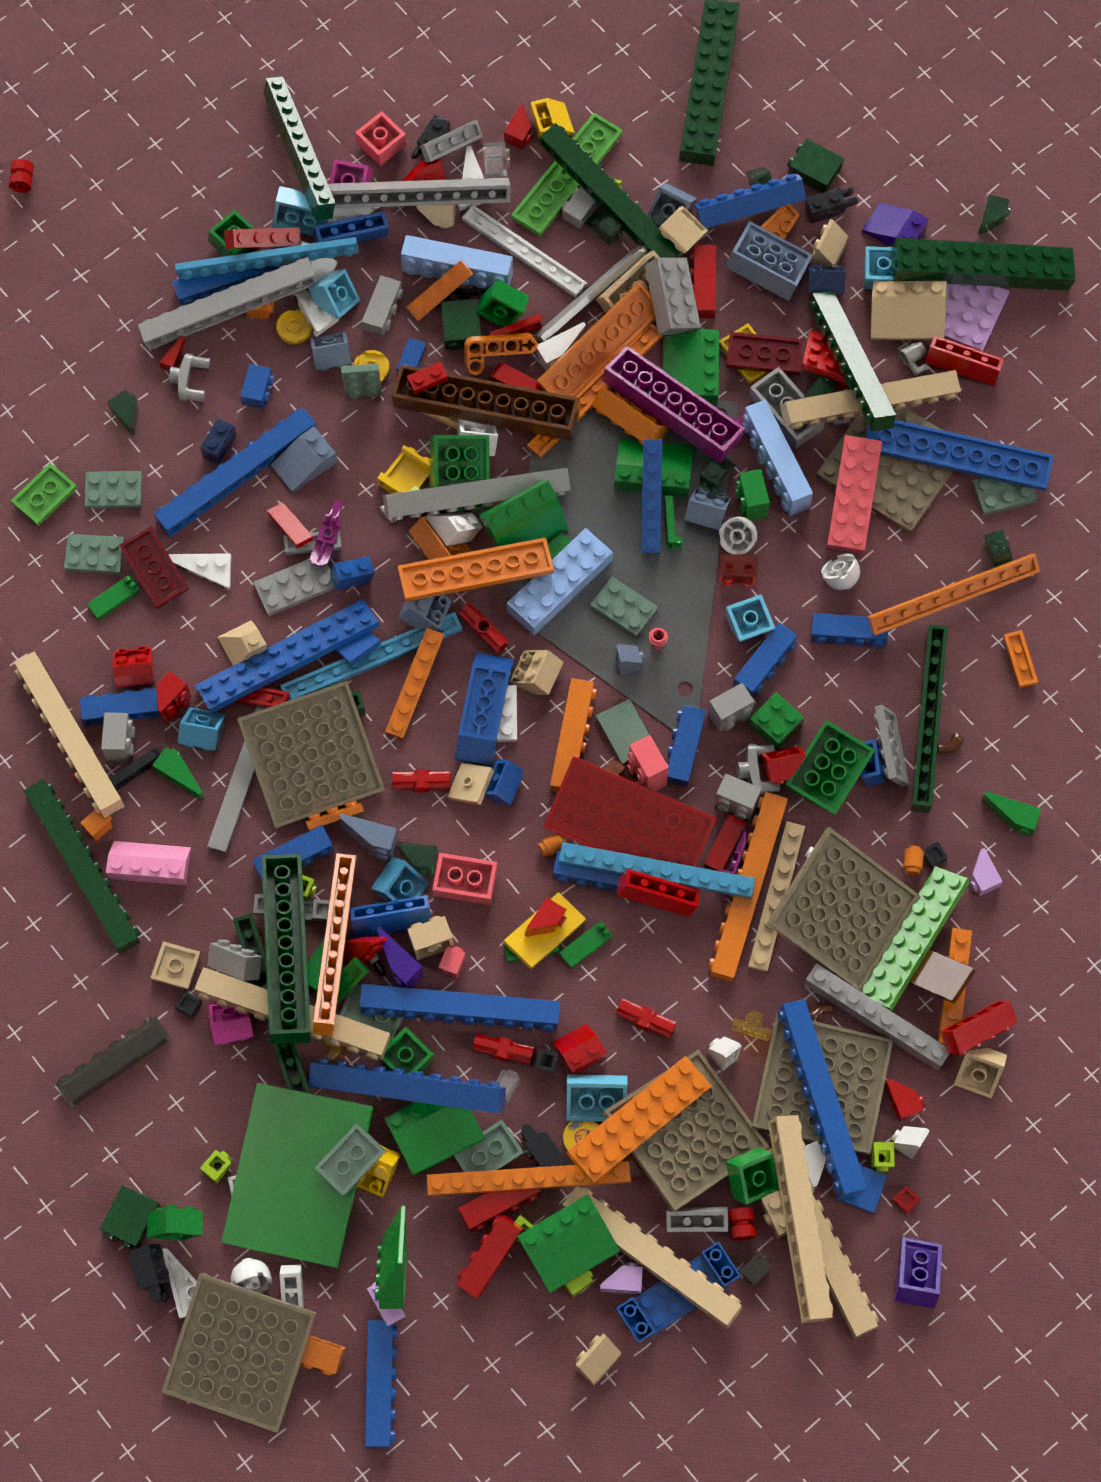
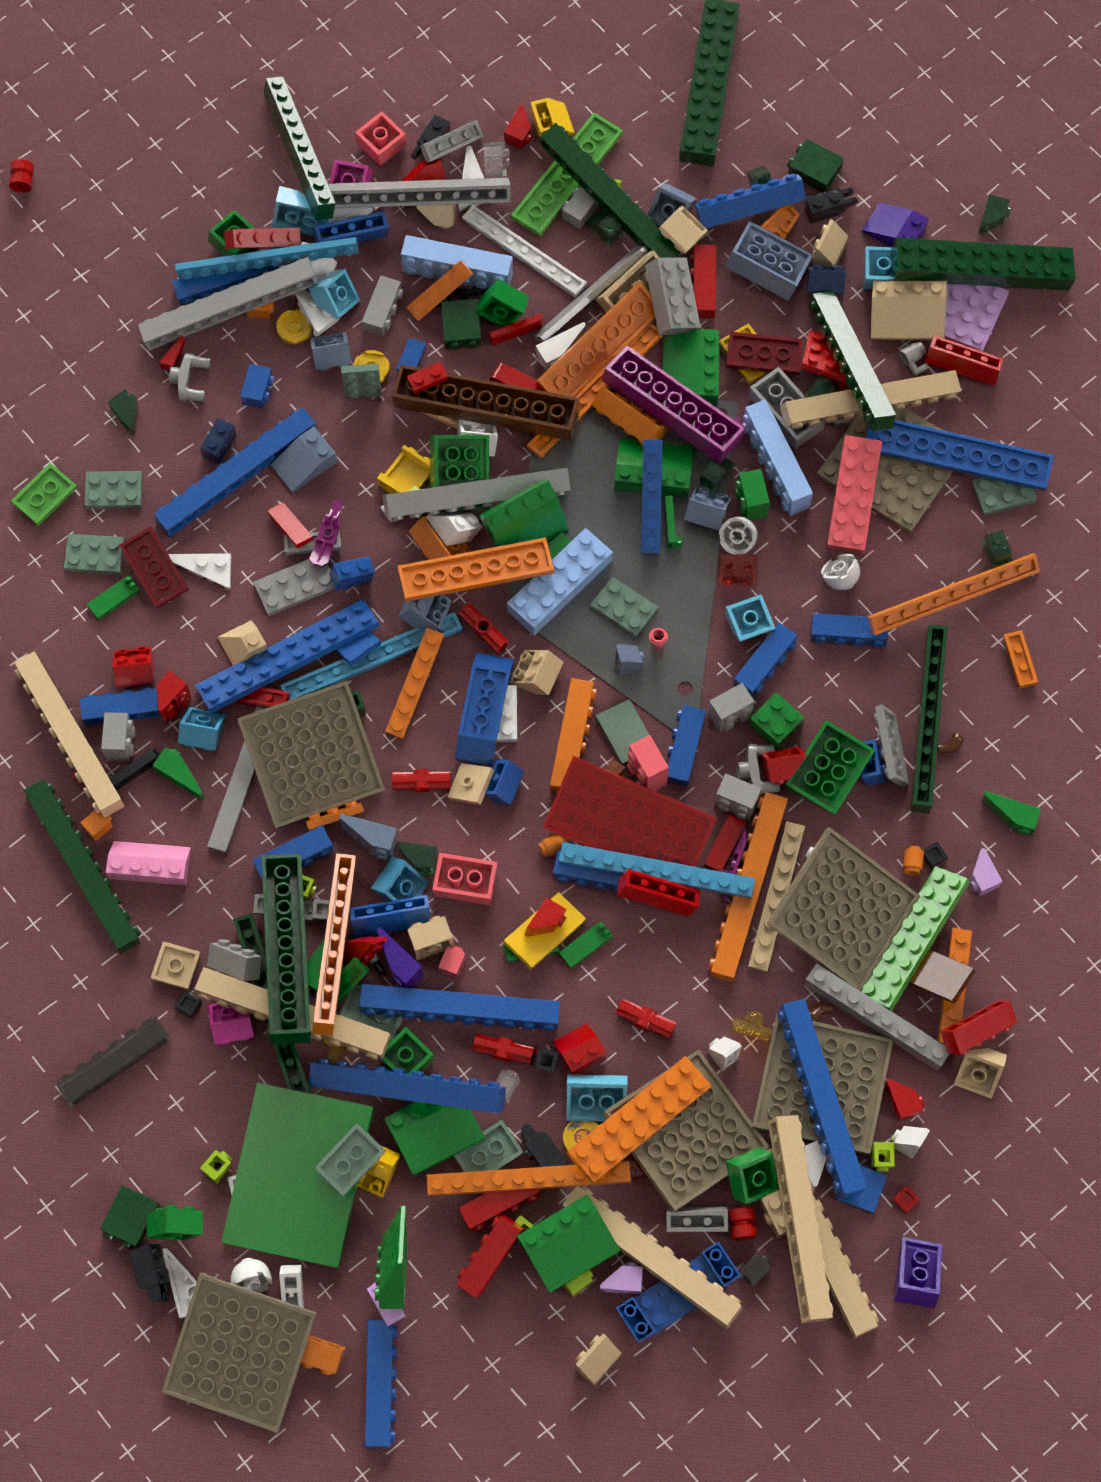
(500, 348): orange beam -> none

